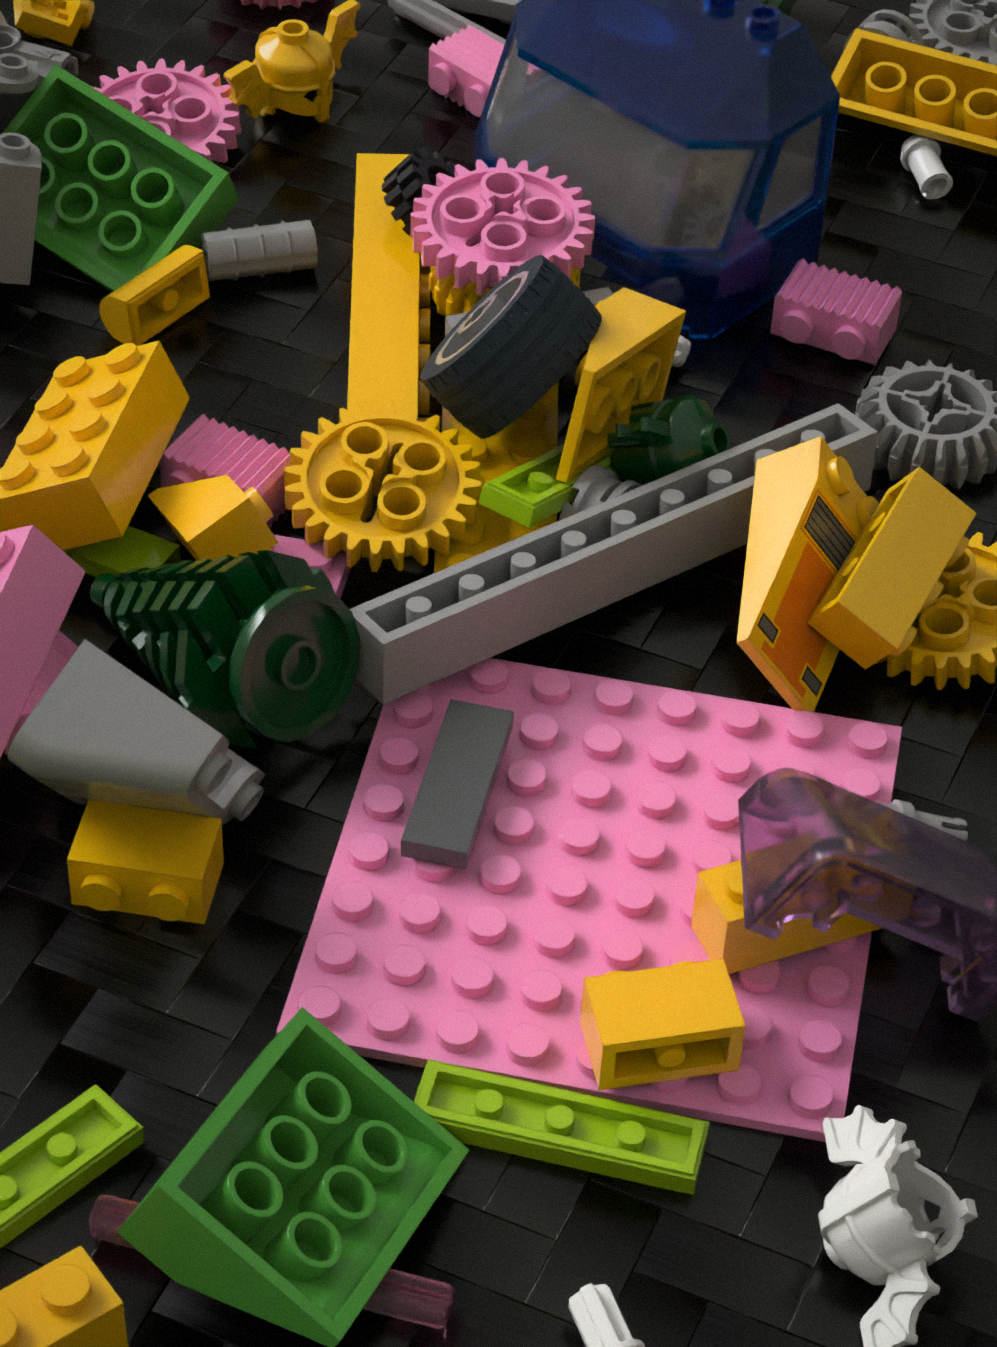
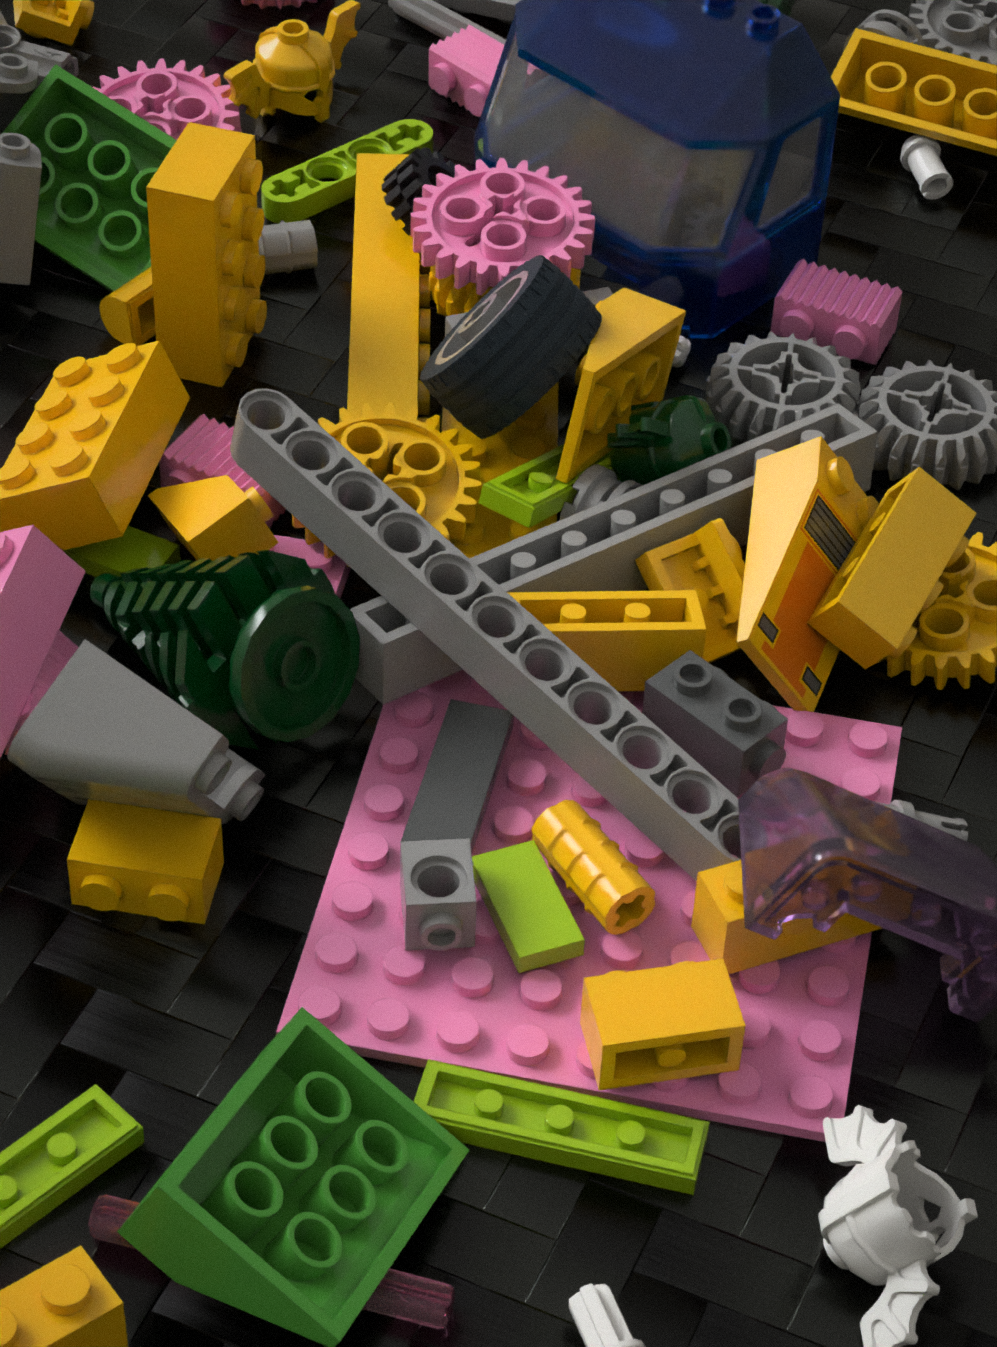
(207, 251): none -> yellow brick
(300, 194): none -> lime beam
(437, 894): none -> light grey brick
(487, 633): none -> light grey beam
(527, 906): none -> lime tile
(593, 867): none -> yellow axle
(622, 632): none -> yellow brick
(715, 568): none -> yellow bracket
(716, 721): none -> dark grey brick
(777, 383): none -> light grey gear

